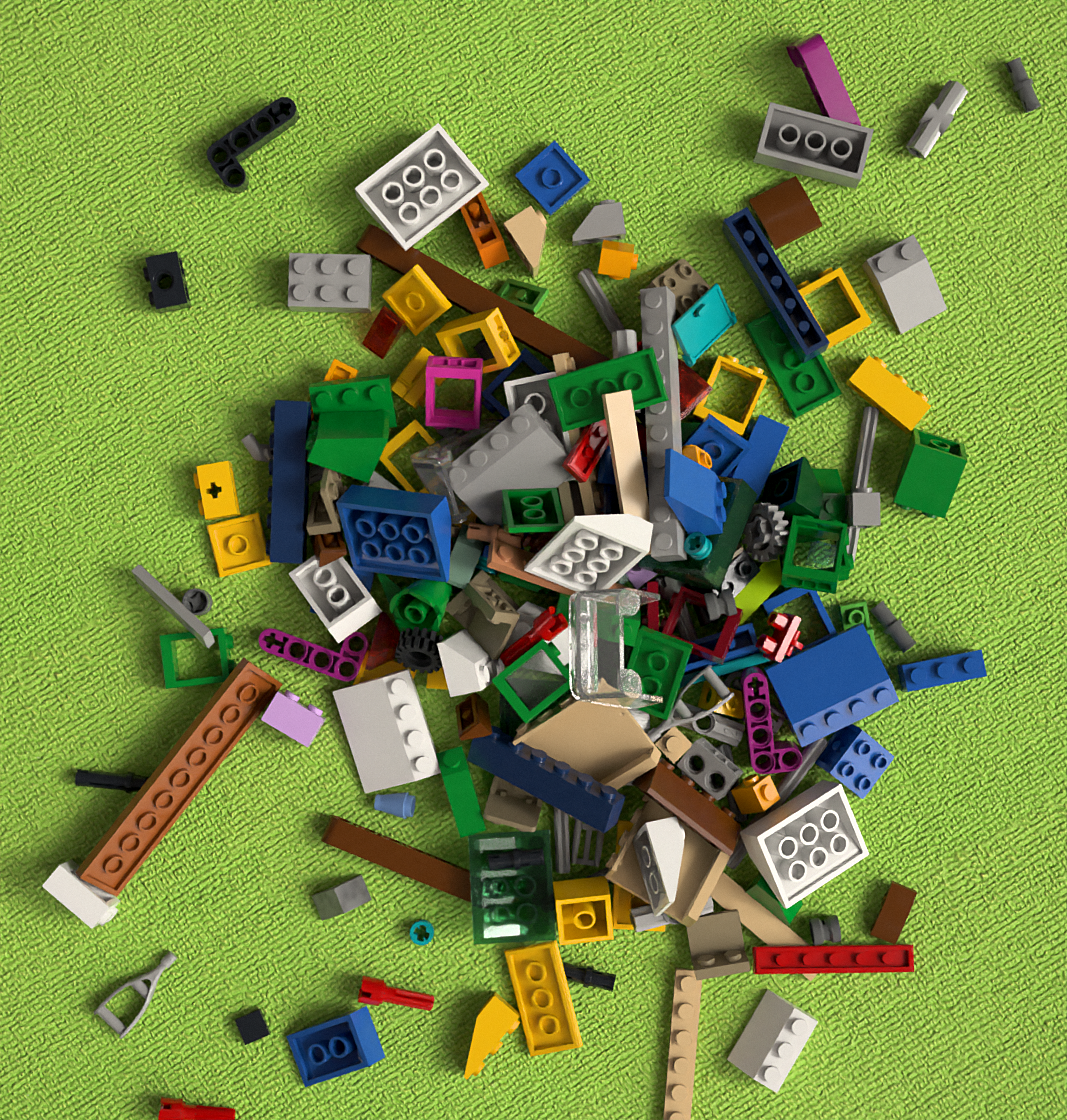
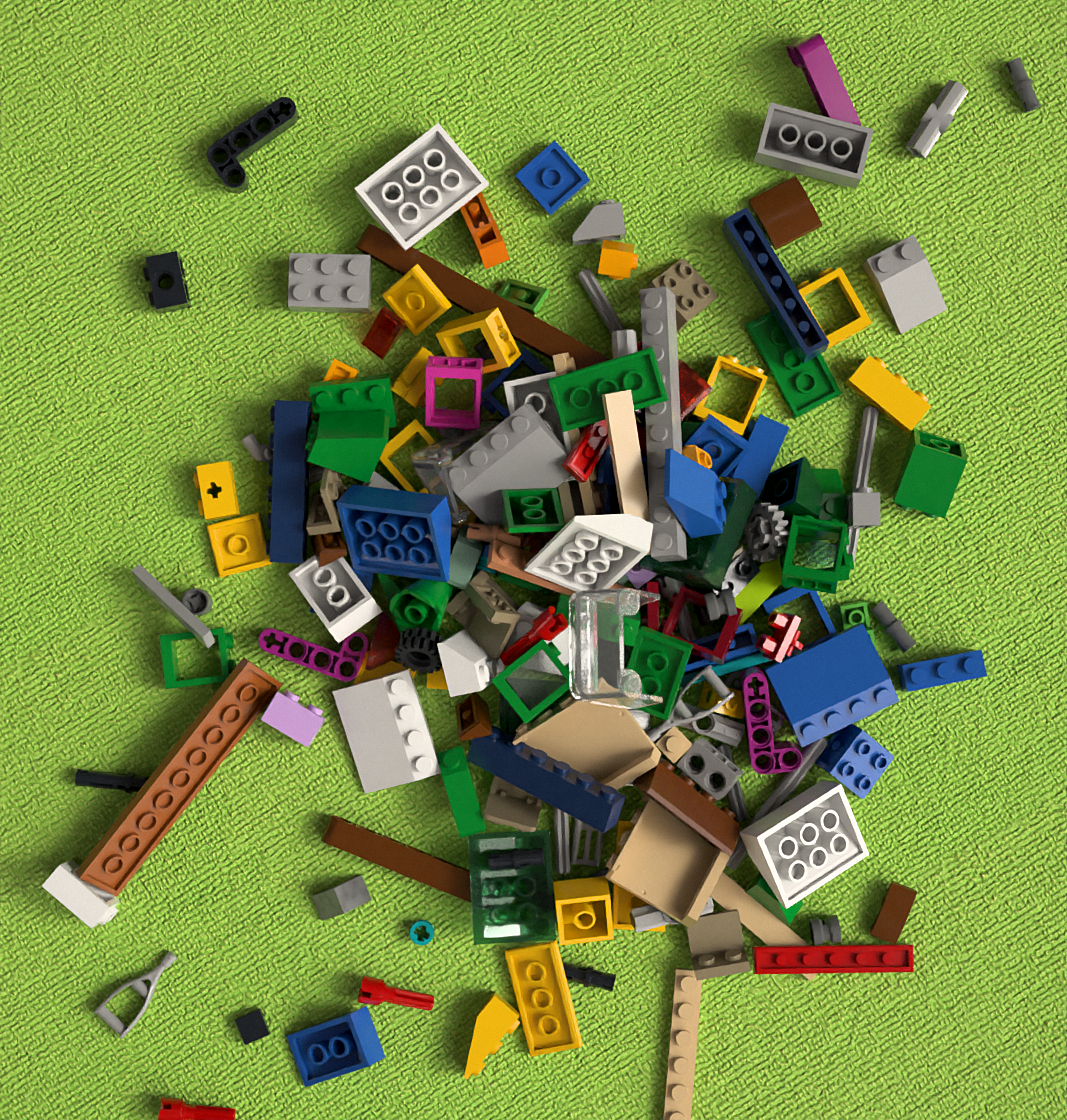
(396, 804): medium blue cone -> none
(527, 235): tan slope -> none
(659, 855): white slope -> none
(701, 330): teal door -> none
(701, 552): teal bush -> none
(755, 794): light orange brick -> none
(772, 1040): white slope -> none

